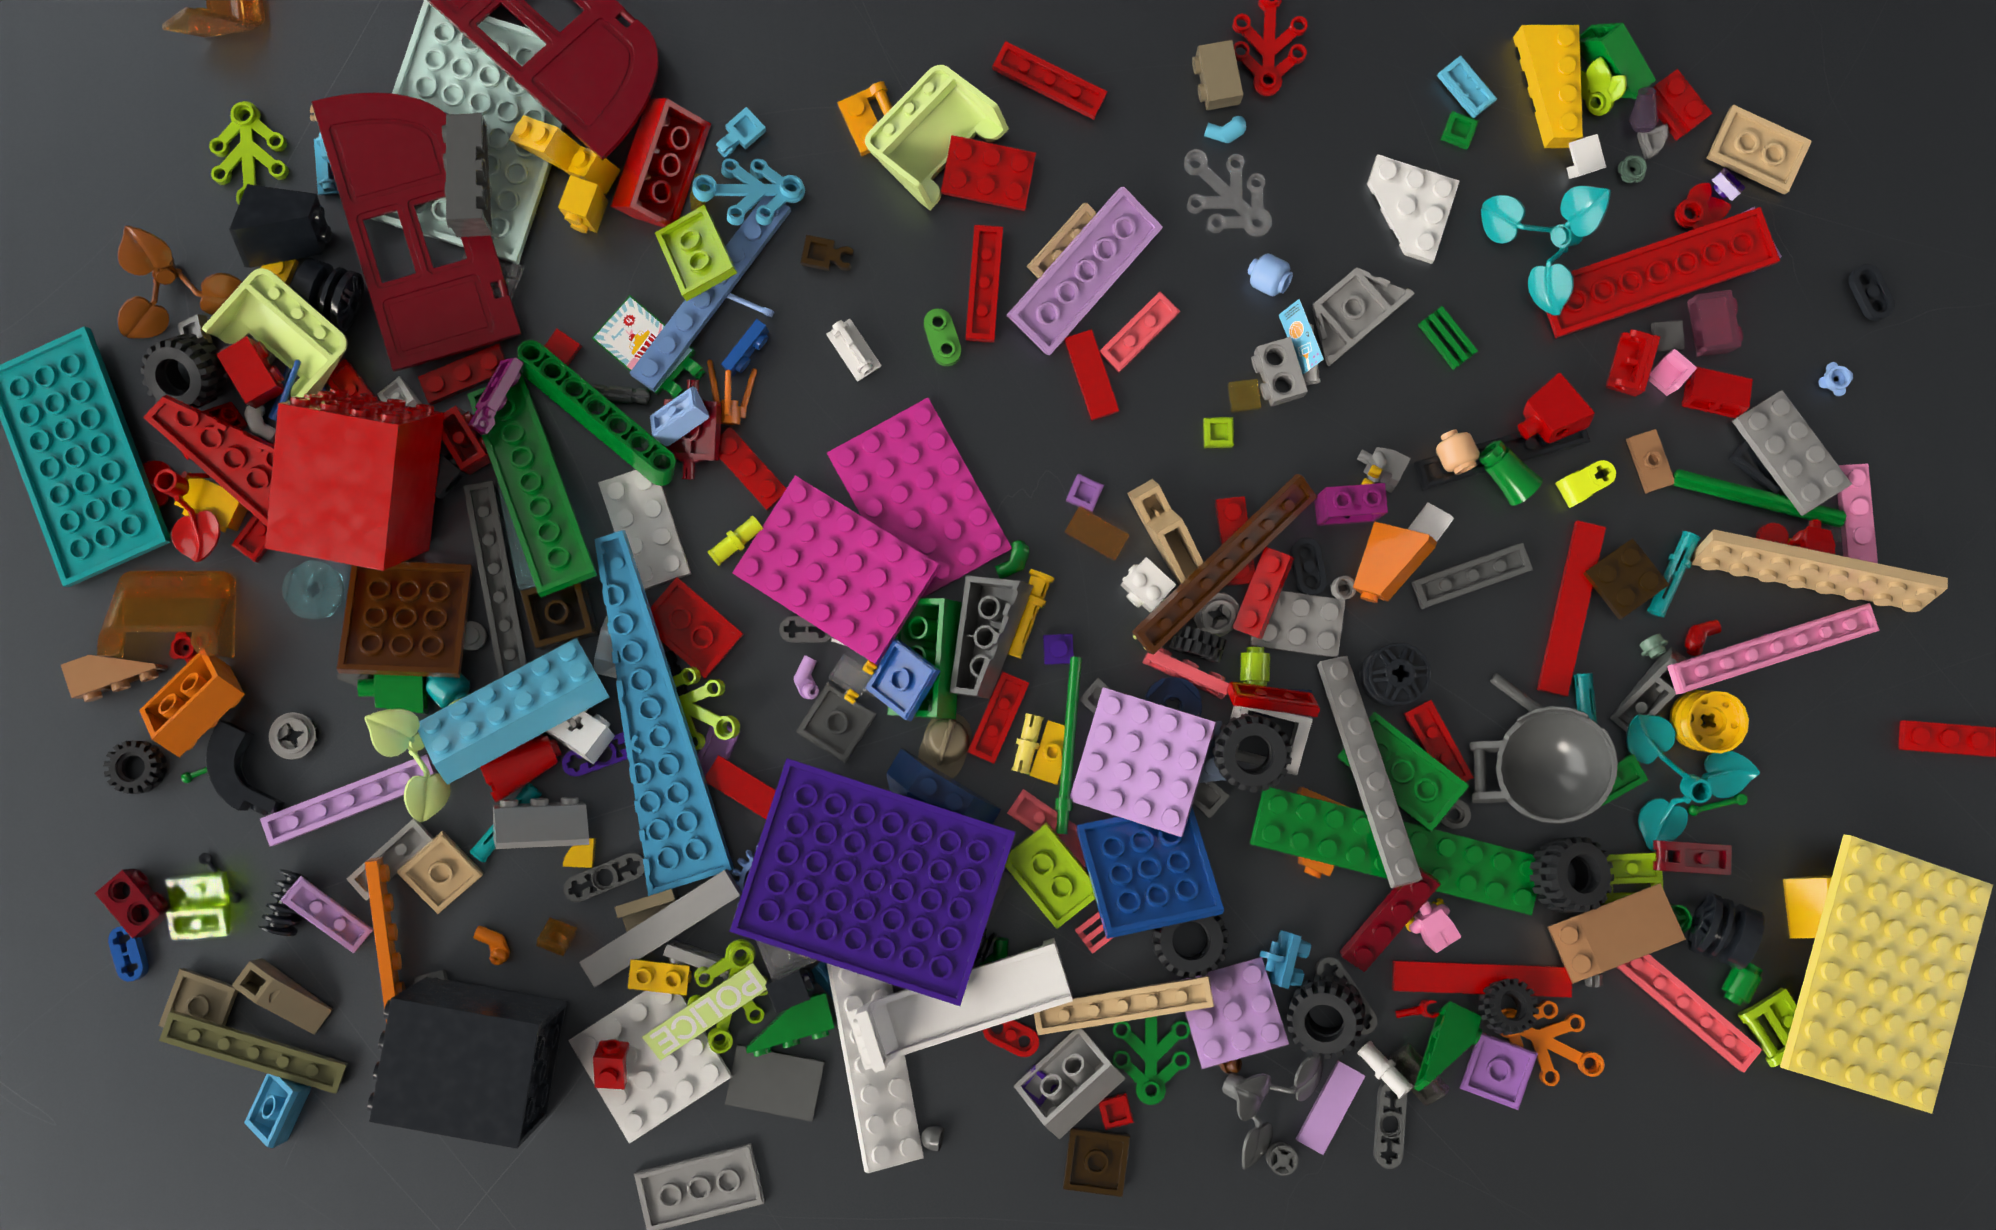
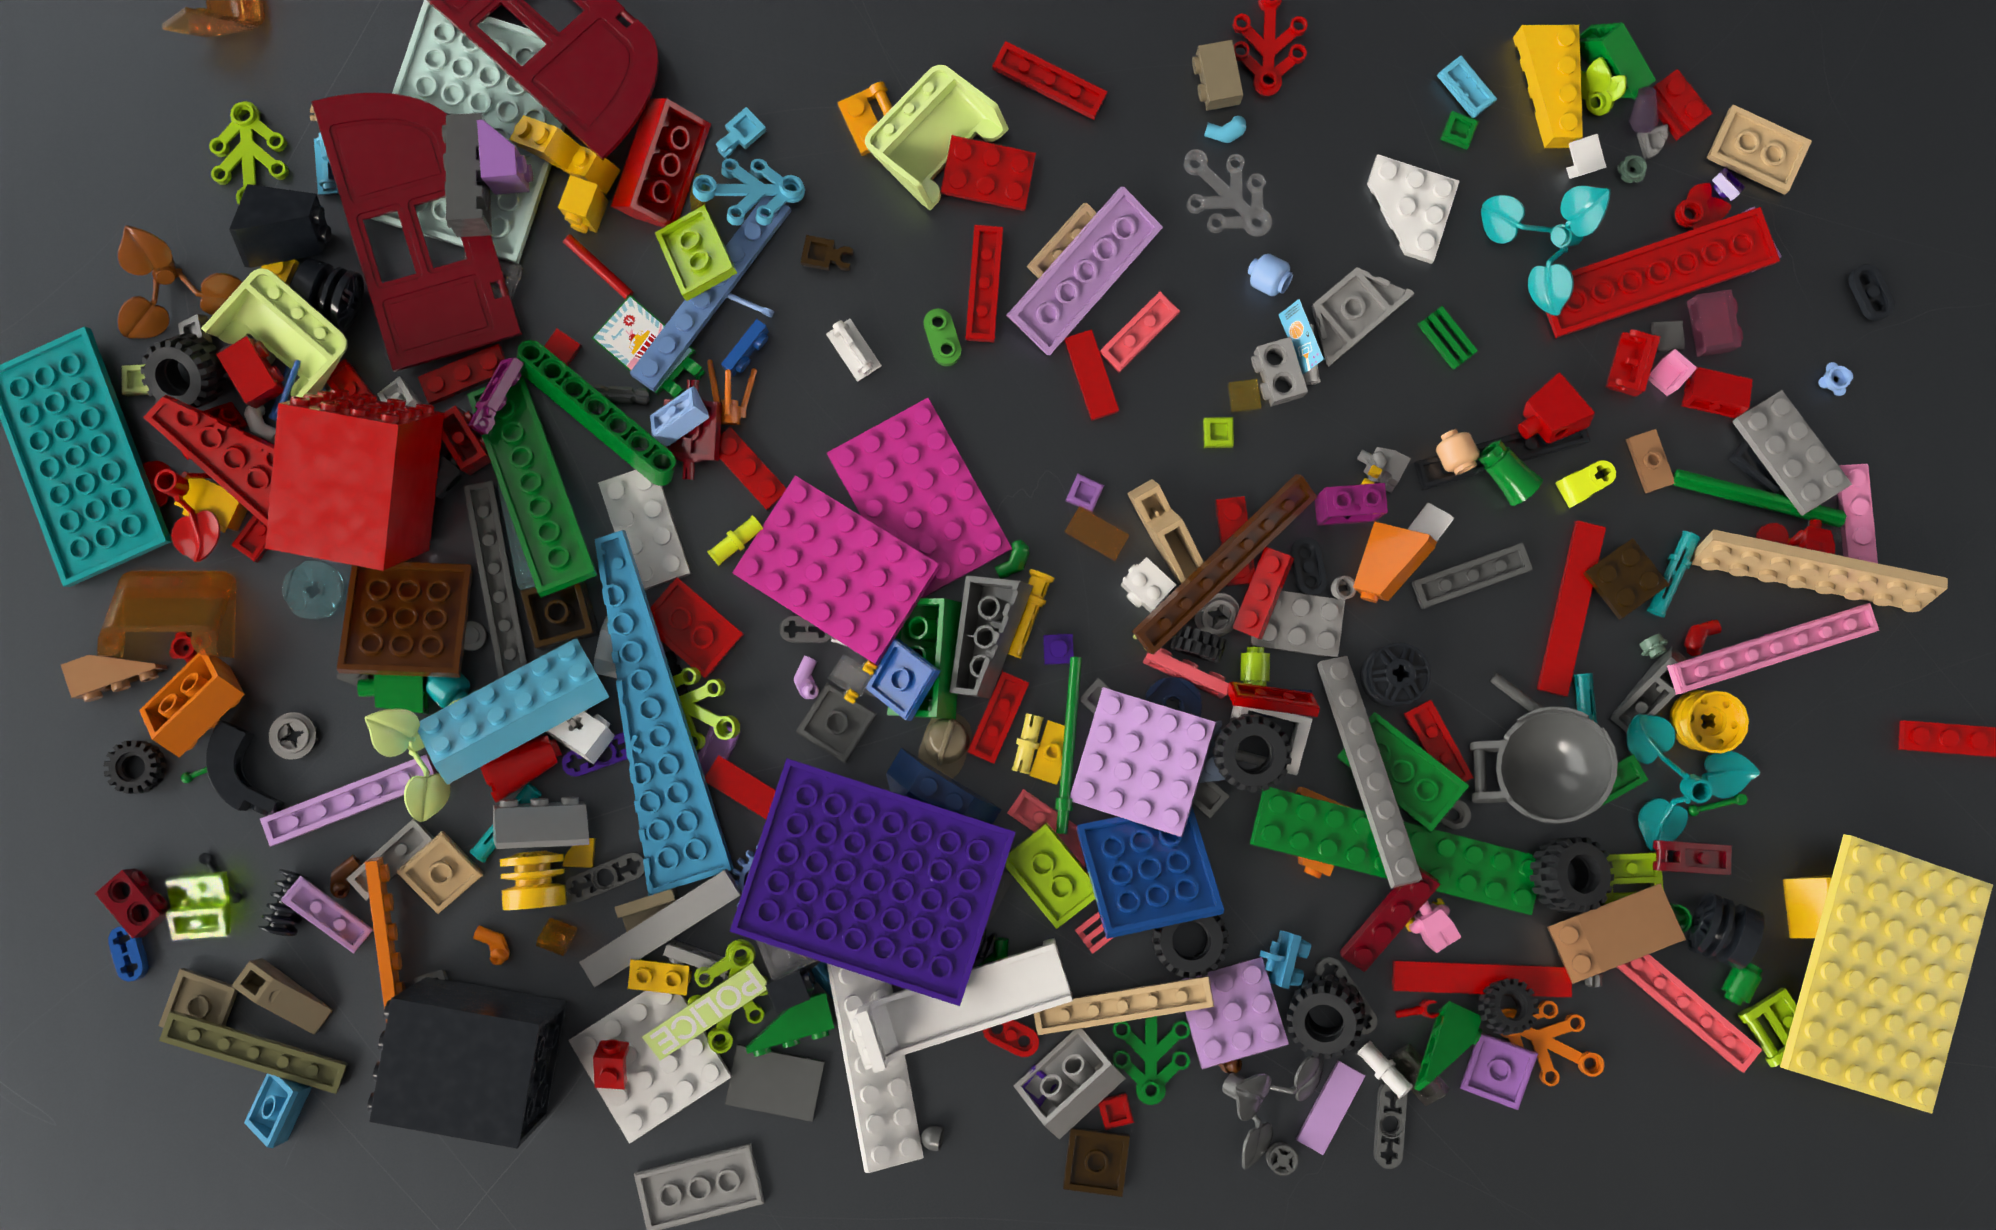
(132, 381): none -> yellowish green tile
(338, 881): none -> reddish brown arm
(501, 163): none -> medium lavender slope
(533, 881): none -> yellow wheel
(597, 266): none -> red bar

